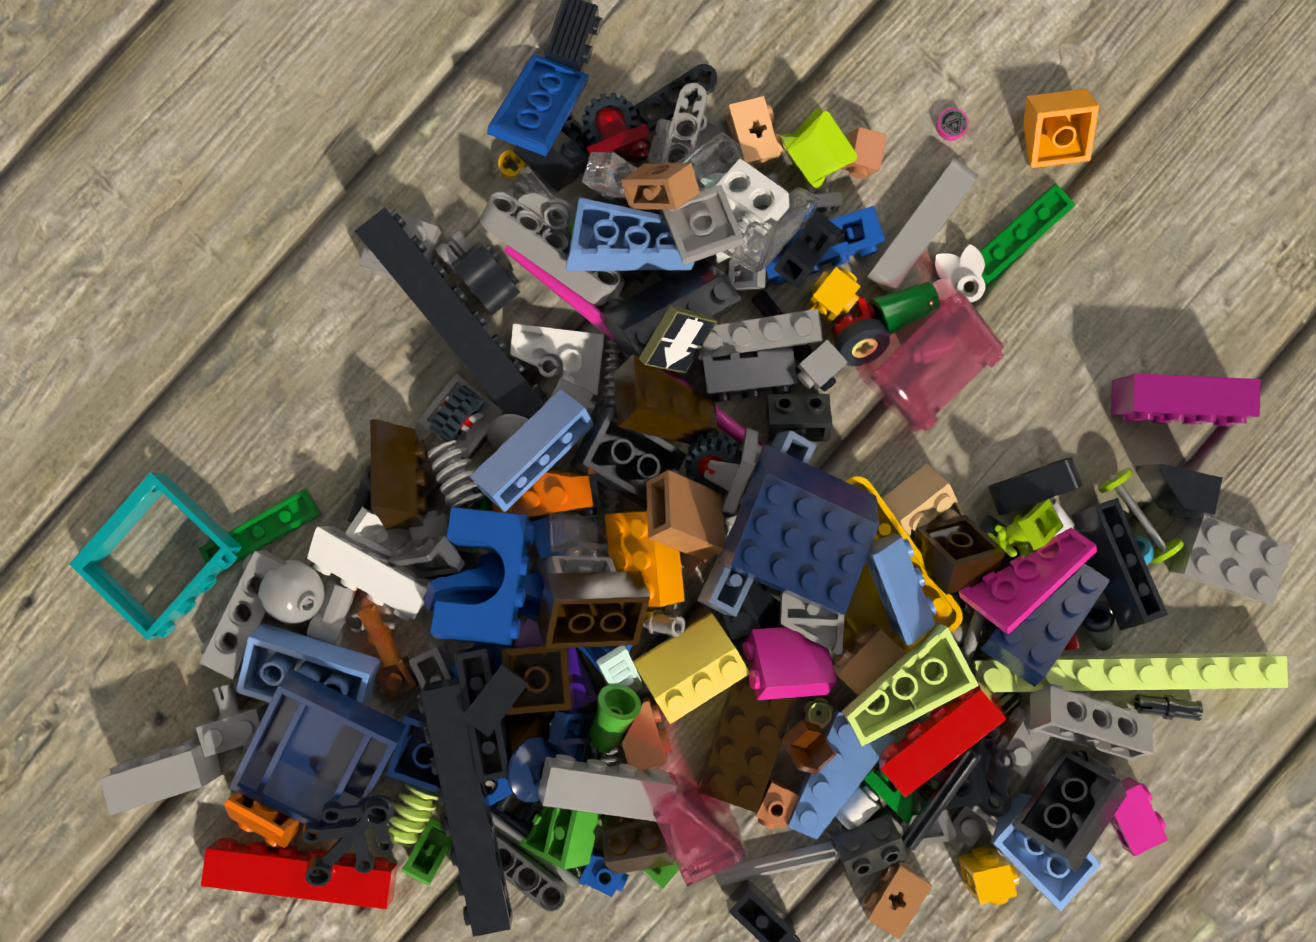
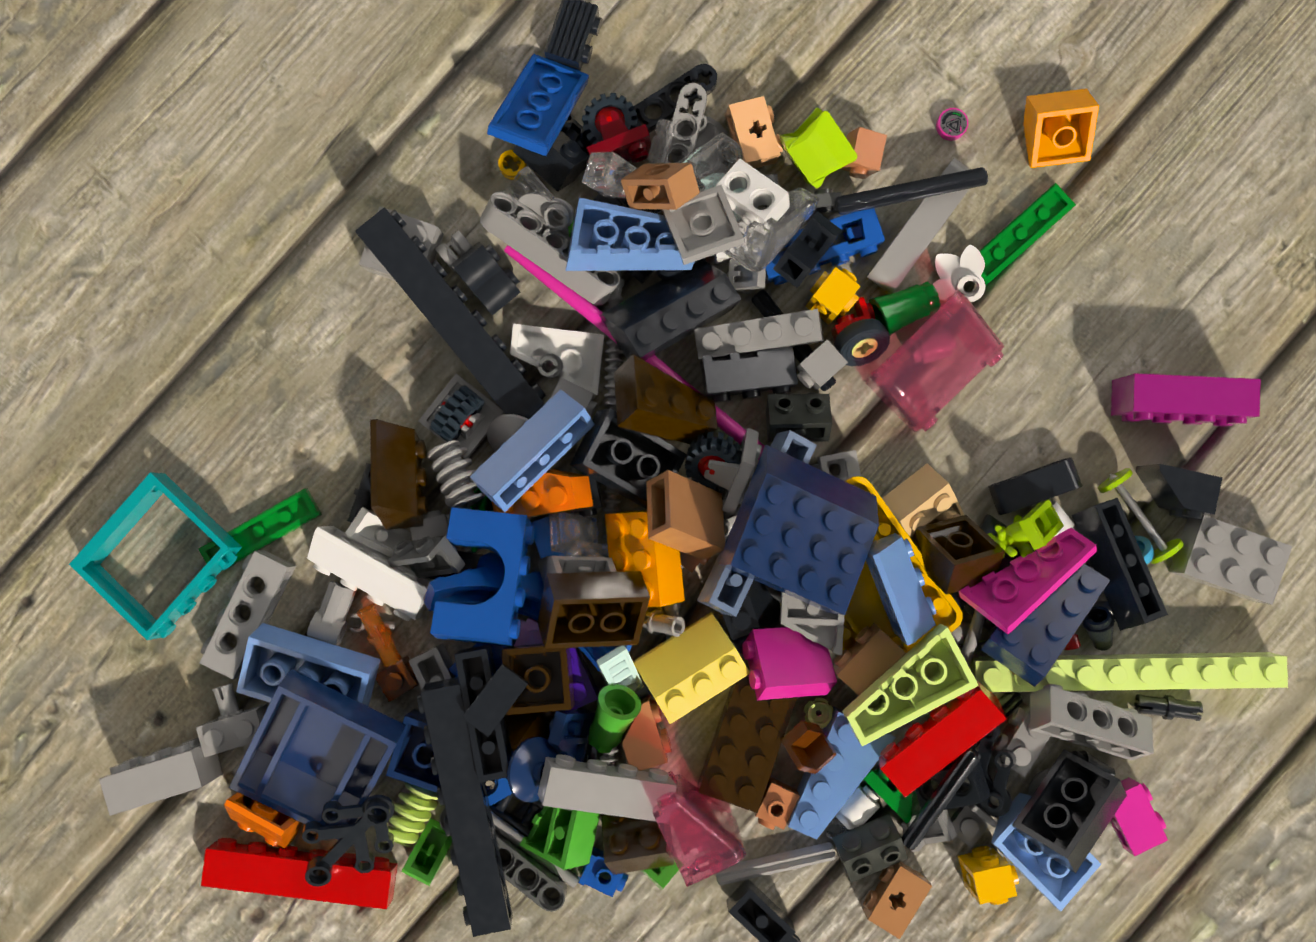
(292, 592): light grey cylinder -> none
(677, 339): tile -> none
(846, 462): none -> light grey brick
(911, 190): none -> black axle

